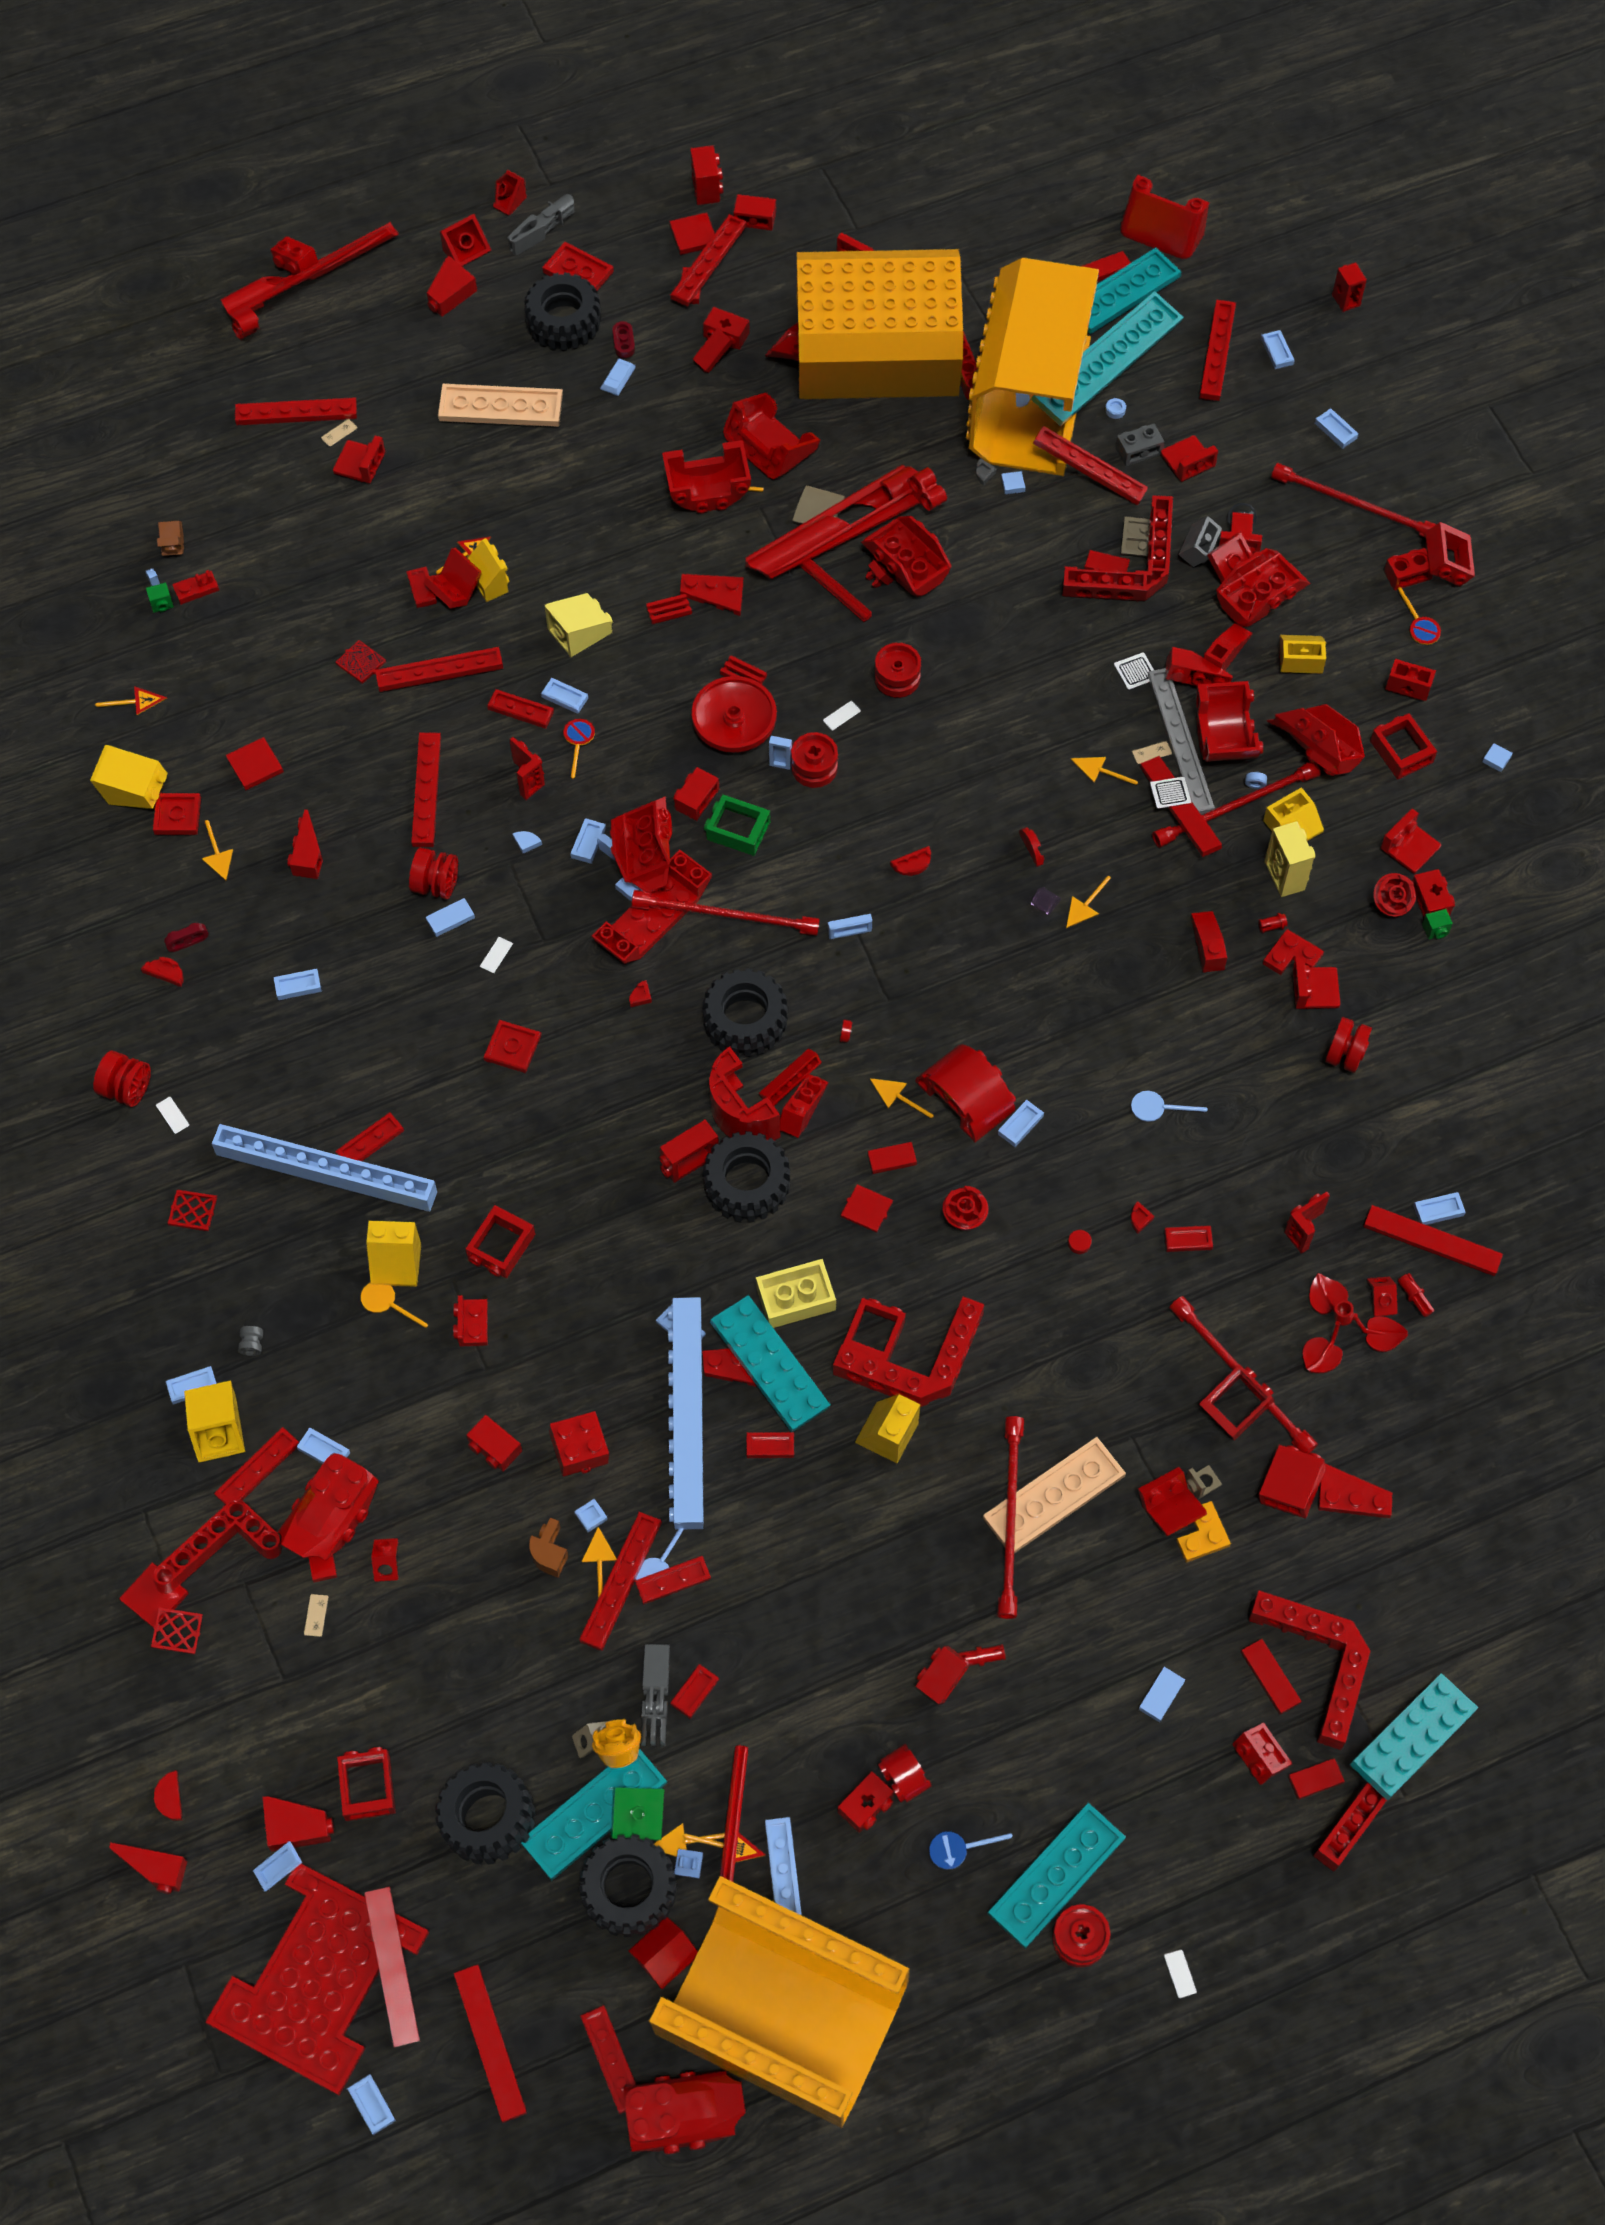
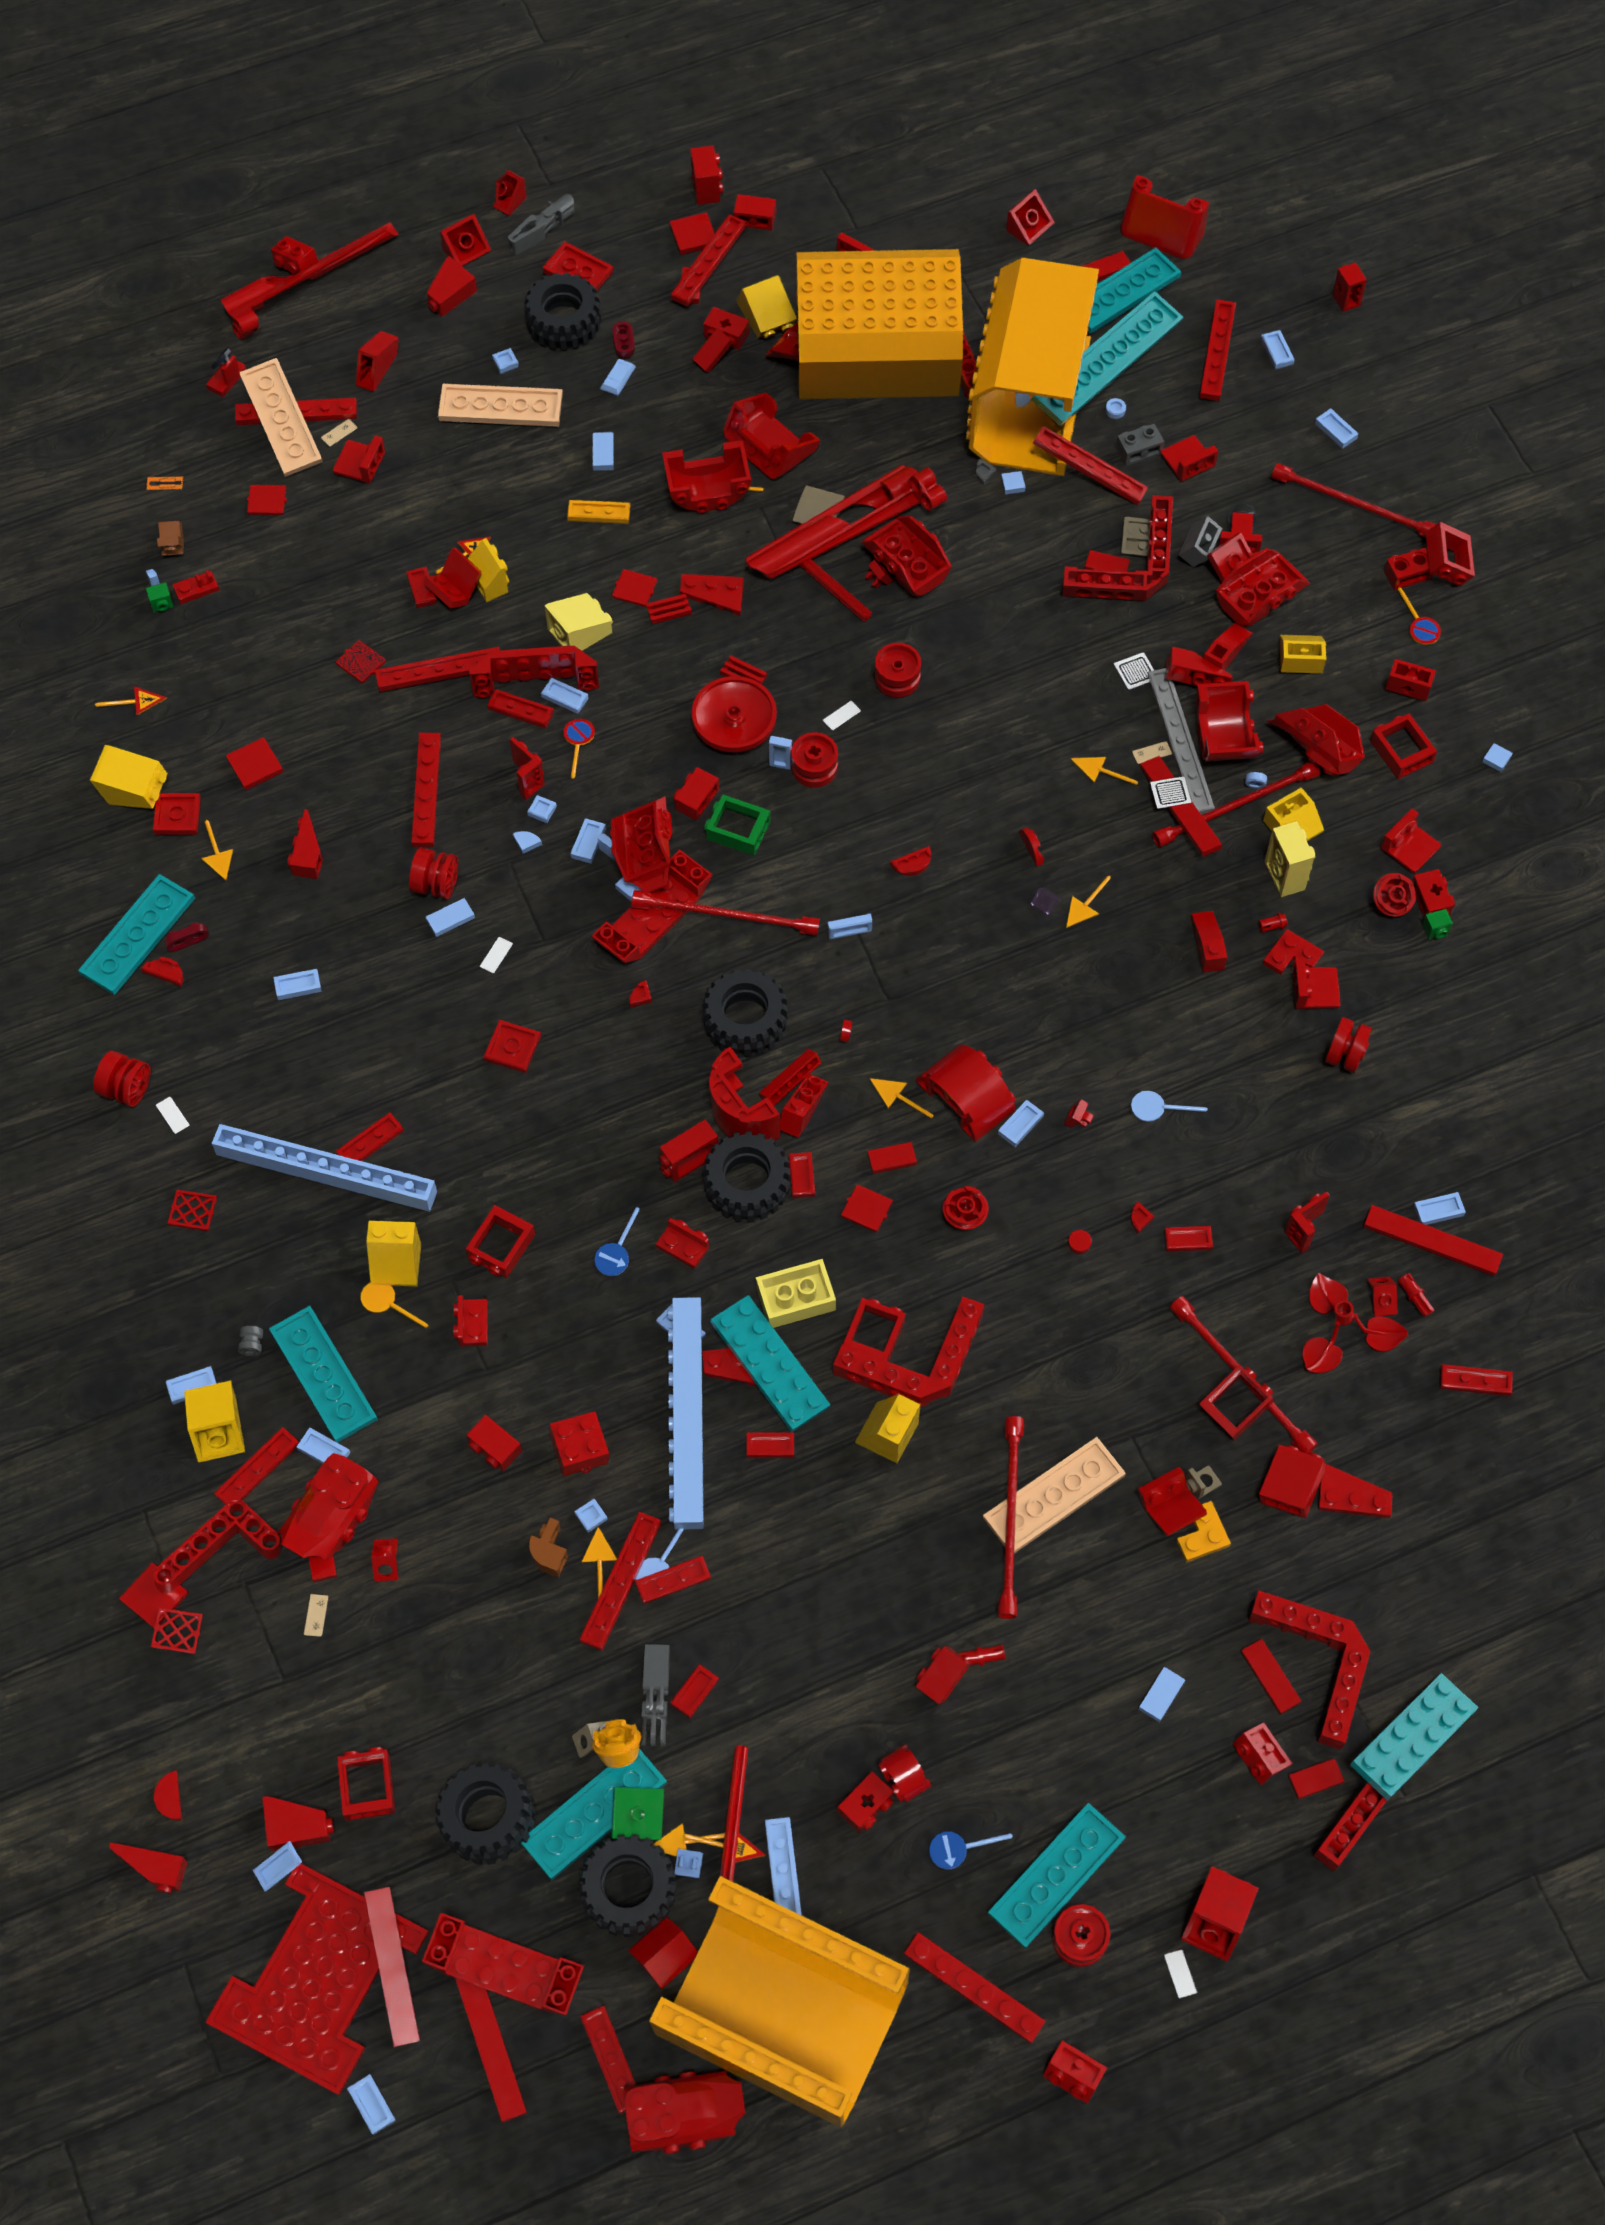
(136, 934): none -> teal plate
(163, 483): none -> orange sticker
(227, 374): none -> red piece
(266, 500): none -> red piece
(281, 417): none -> light nougat plate
(323, 1374): none -> teal plate
(375, 360): none -> red slope
(502, 1966): none -> red slope
(505, 360): none -> light blue tile
(533, 664): none -> red slope
(541, 809): none -> light blue tile
(599, 511): none -> light orange tile
(603, 451): none -> light blue tile
(612, 1257): none -> blue piece
(634, 587): none -> red piece
(683, 1243): none -> red bracket
(767, 307): none -> yellow slope
(802, 1175): none -> red tile
(974, 1988): none -> red plate
(1029, 218): none -> red slope
(1074, 2072): none -> red bracket
(1078, 1115): none -> red tile
(1220, 1914): none -> red slope
(1476, 1380): none -> red tile

